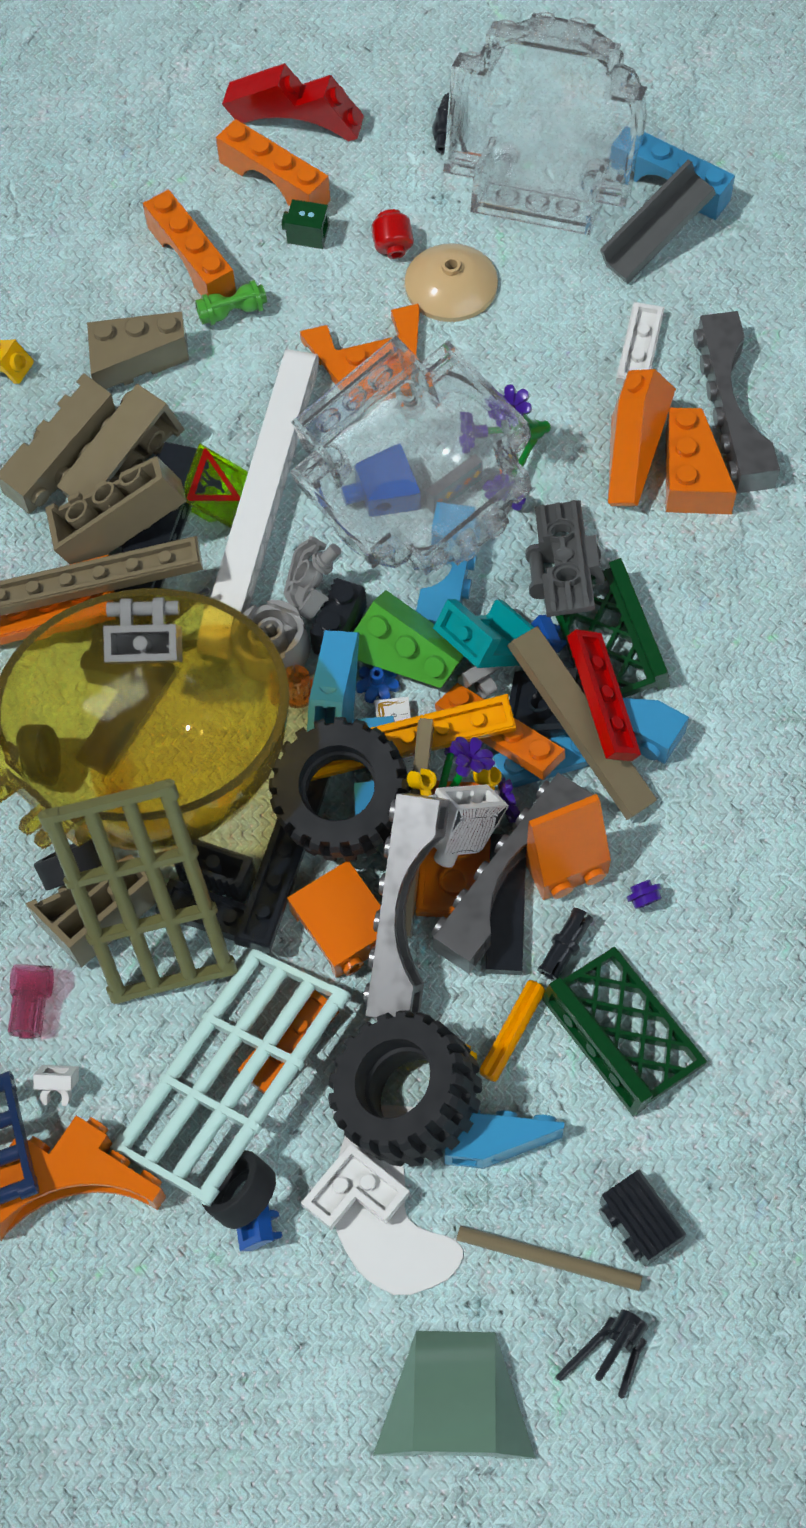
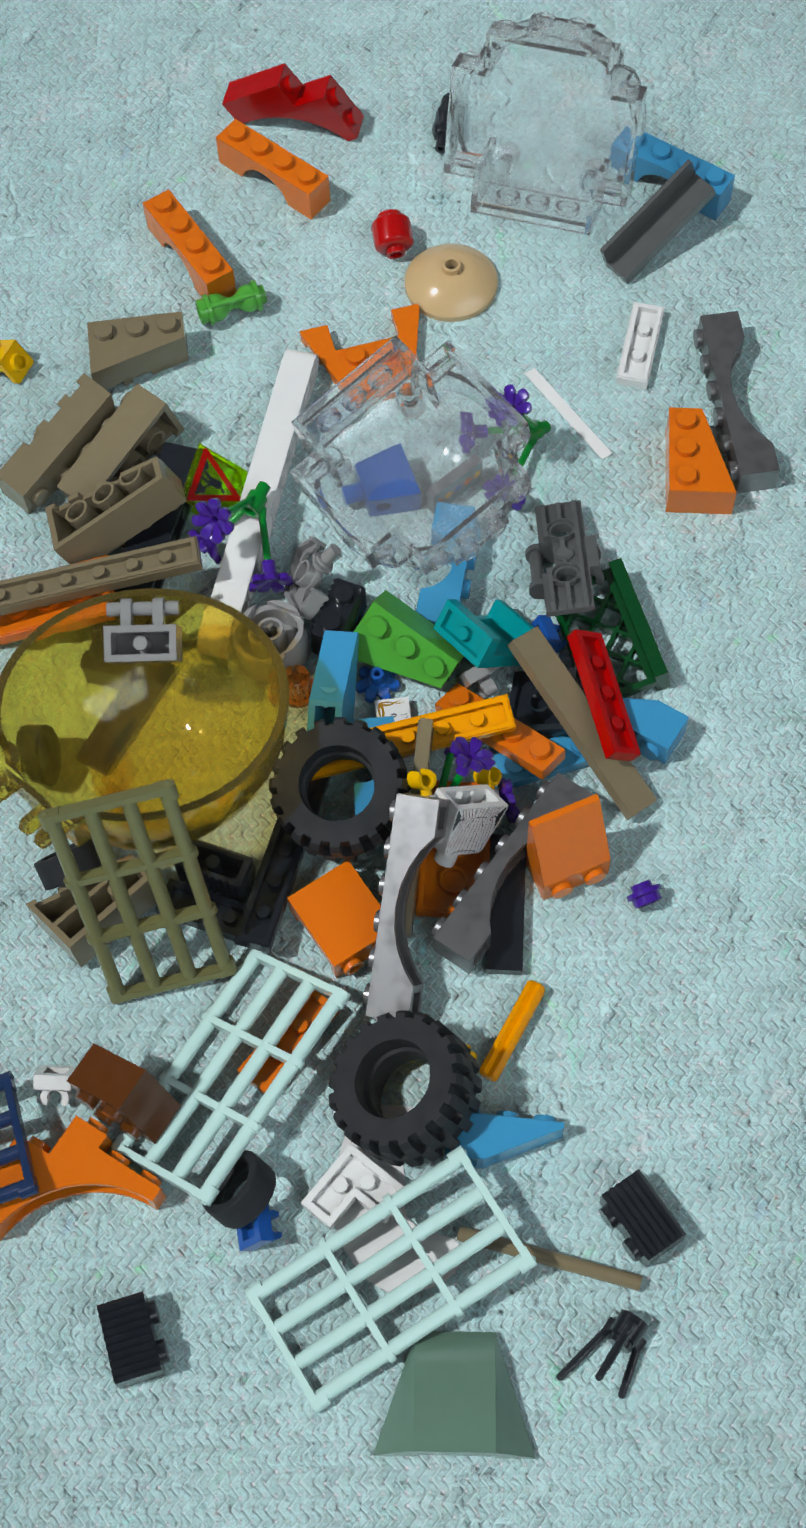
(29, 988): clear pink piece -> none
(123, 1094): none -> reddish brown brick
(132, 1339): none -> black brick
(218, 522): none -> dark purple plant
(306, 224): dark green brick -> none
(368, 1315): none -> light aqua door
(565, 944): black pin -> none
(568, 413): none -> white sticker
(604, 1052): dark green fence -> none
(636, 433): orange wedge -> none

